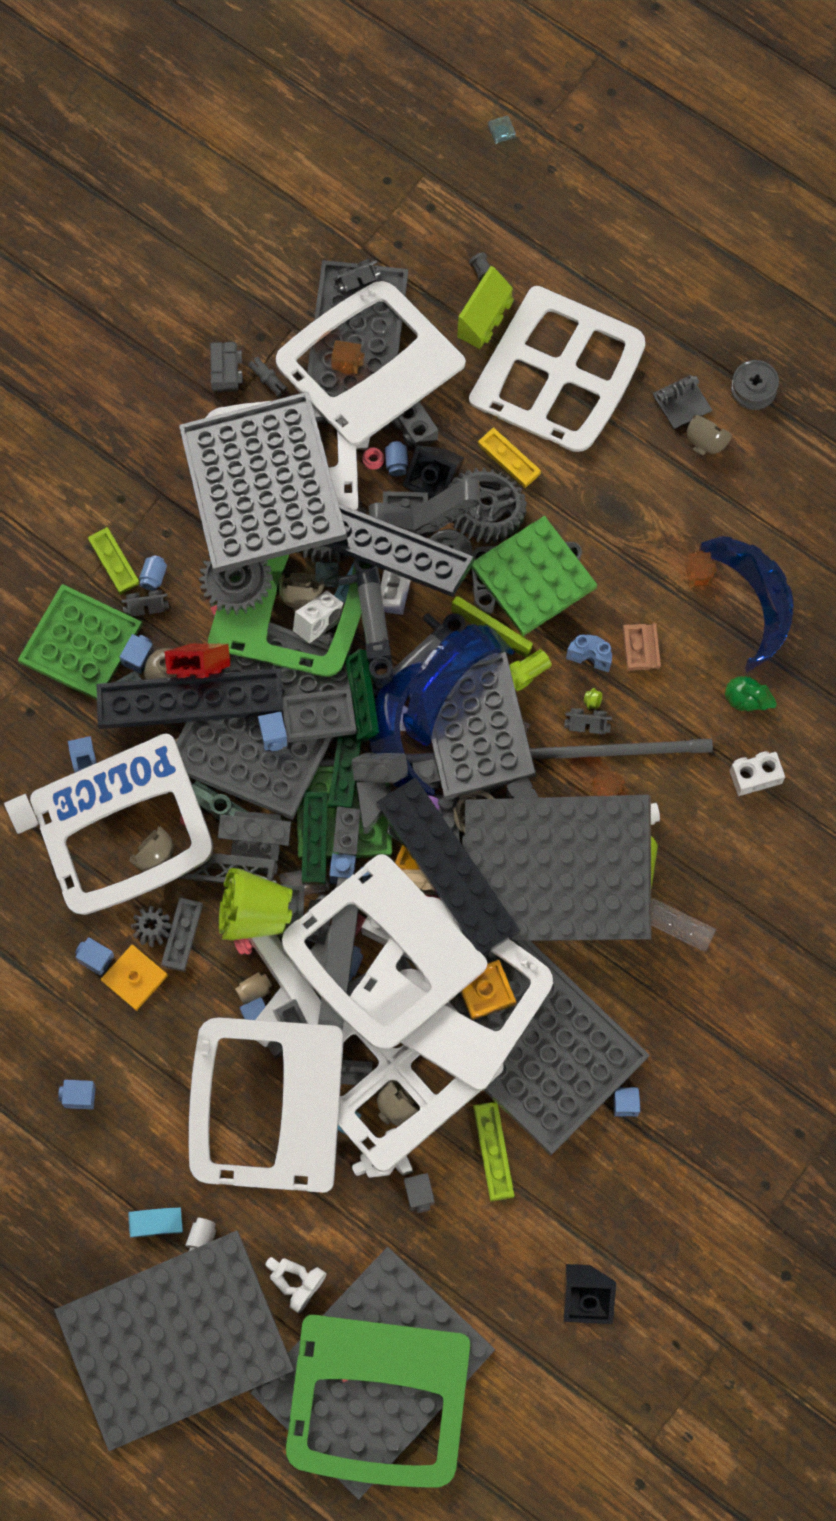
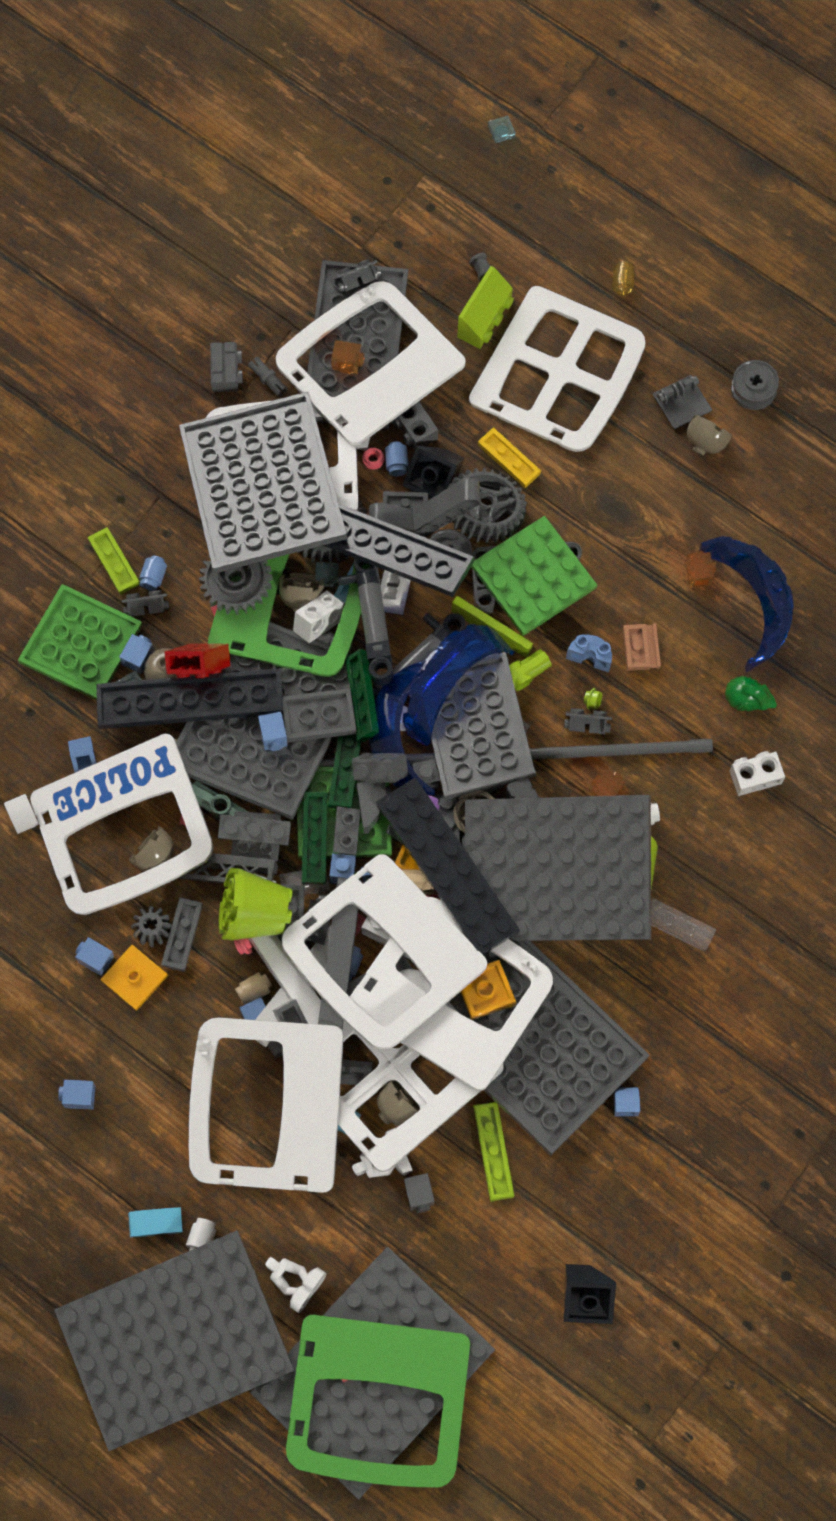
(623, 278): none -> clear yellow brick

